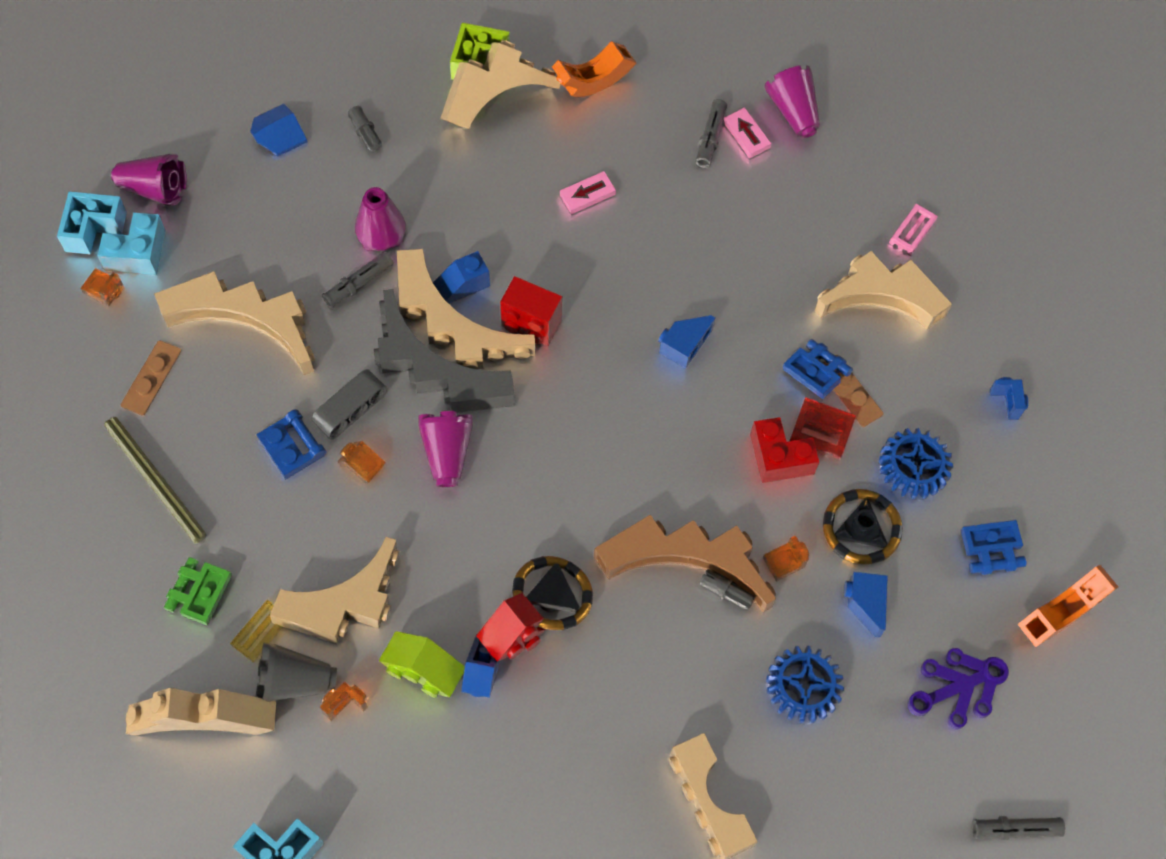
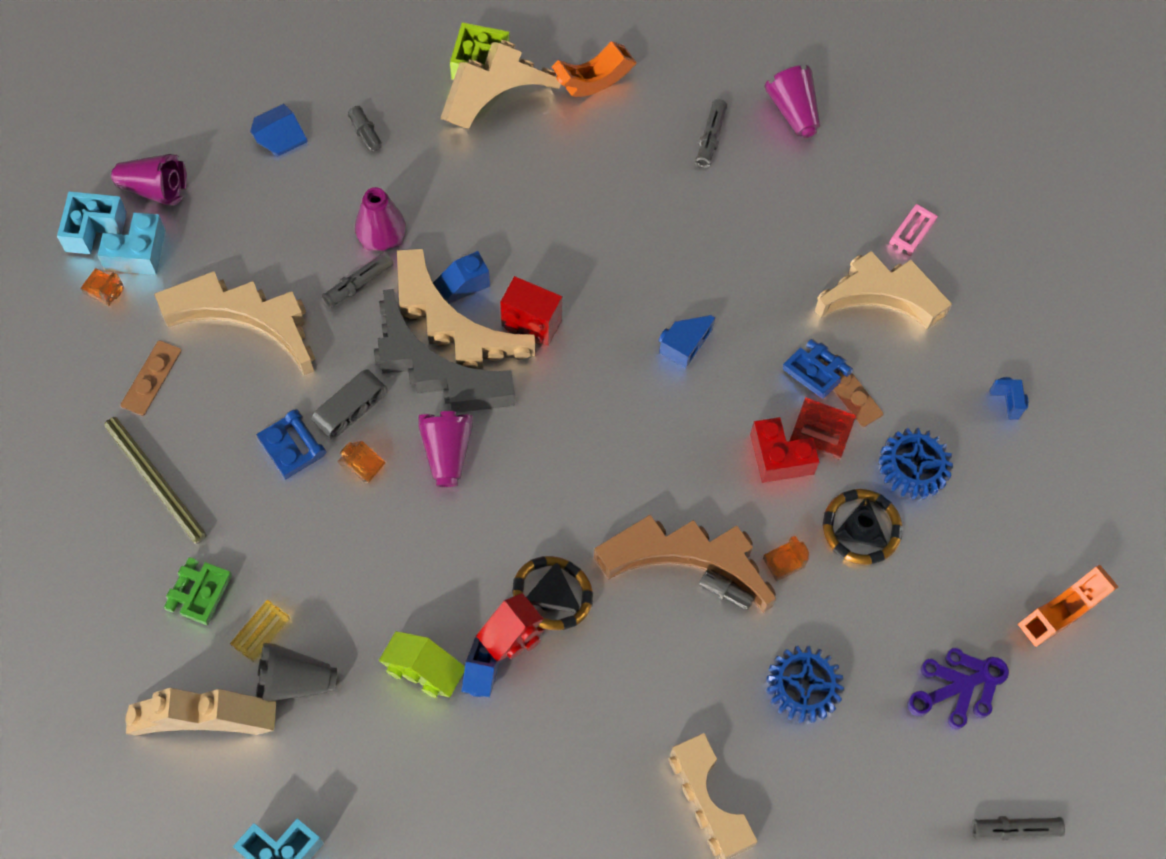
(325, 611): tan arch -> none
(337, 700): clear orange bracket -> none
(587, 192): bright pink tile -> none
(747, 133): bright pink tile -> none
(868, 600): blue slope -> none
(993, 538): blue plate -> none

